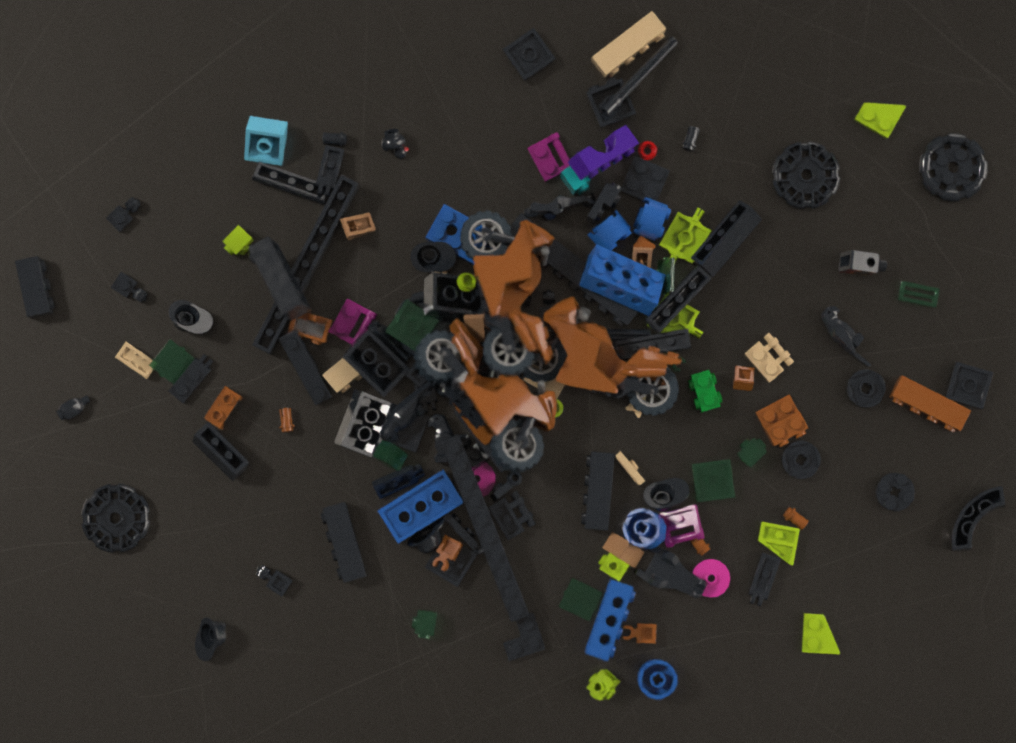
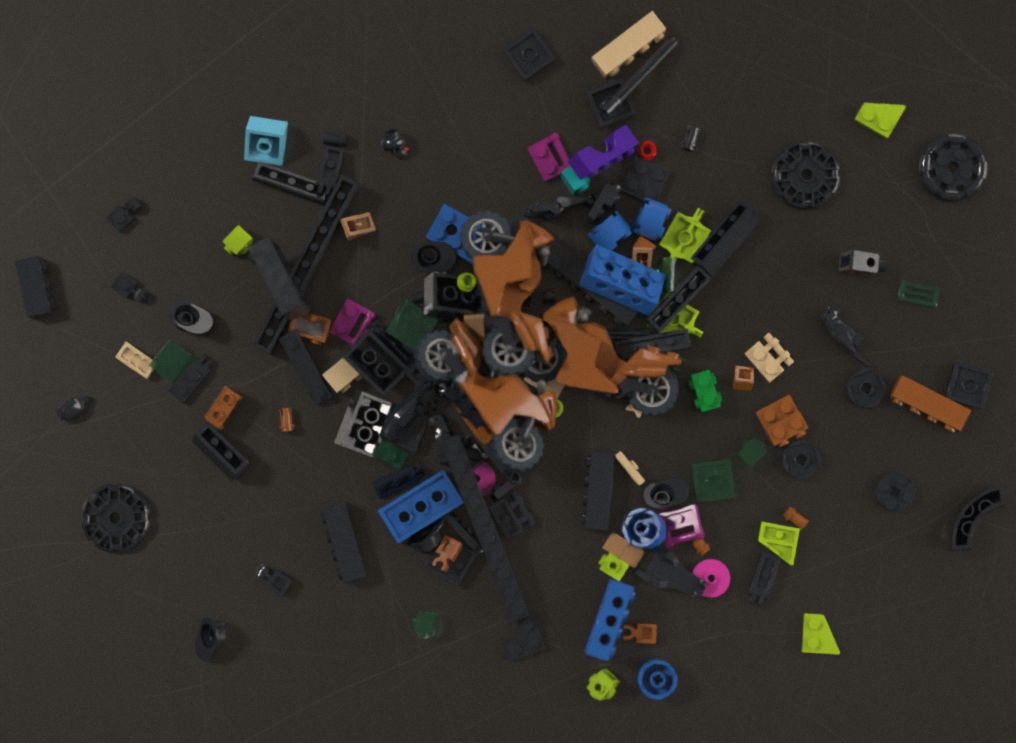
(580, 599): clear green piece -> none

